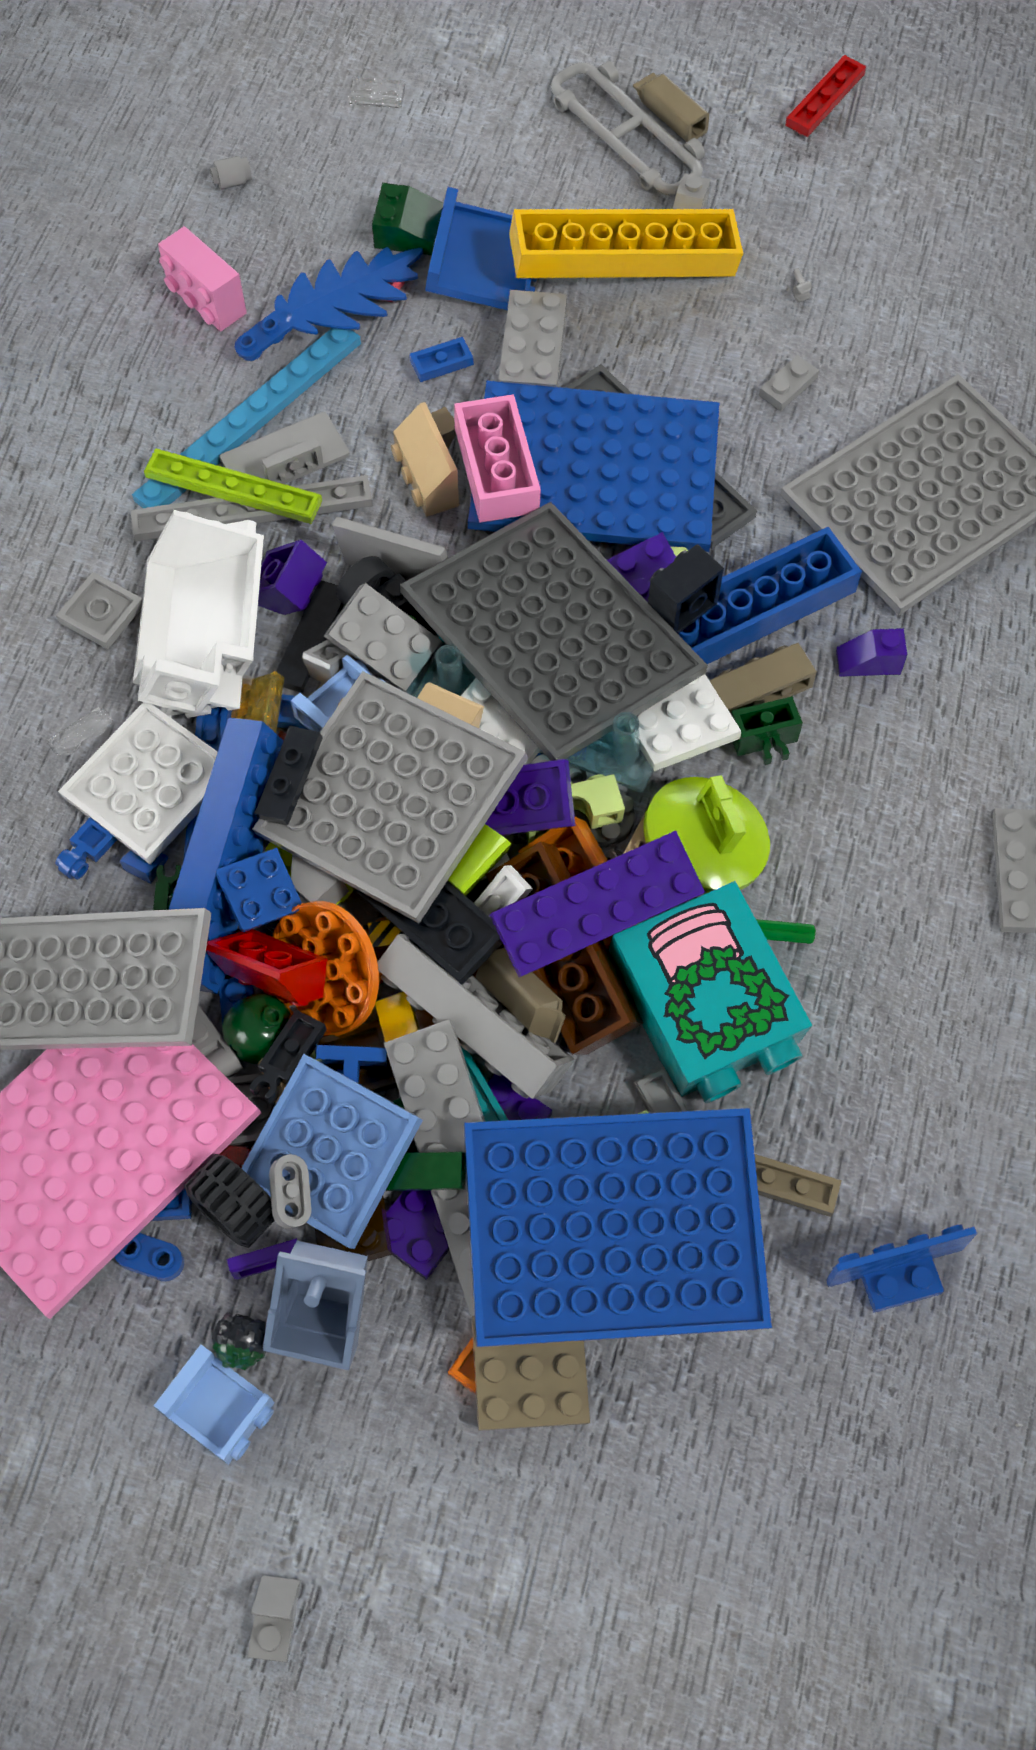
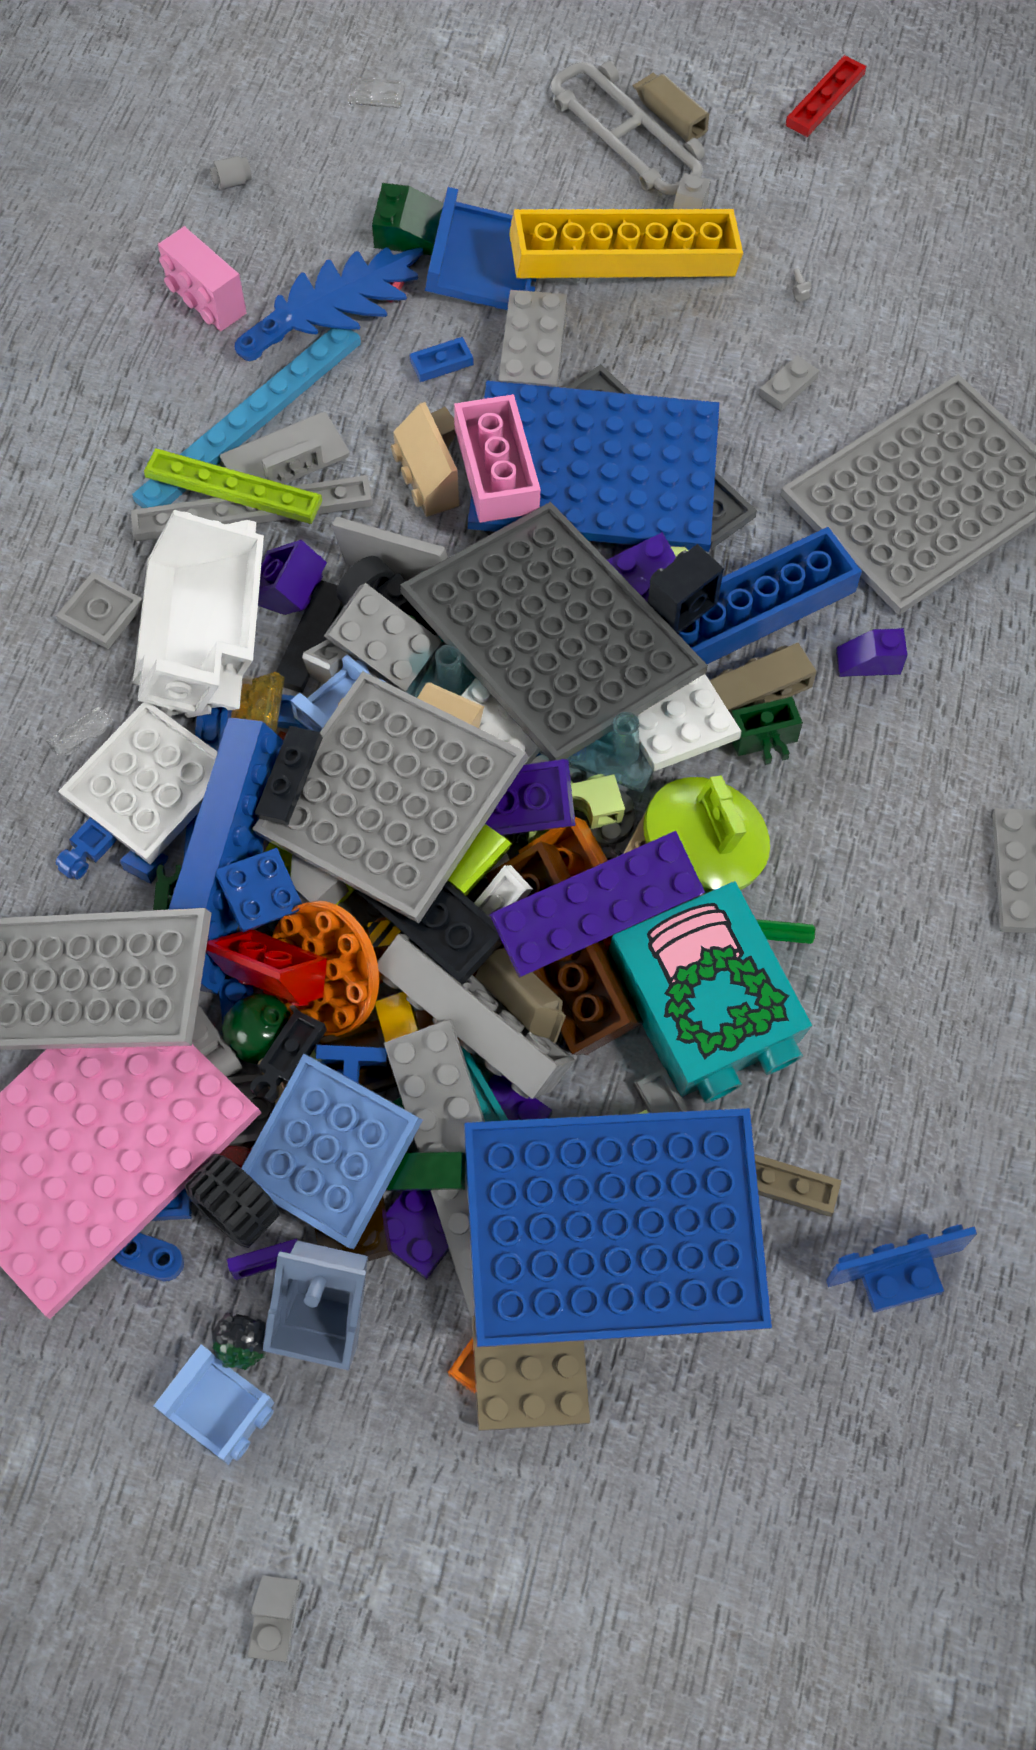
(291, 1193): light grey plate -> none

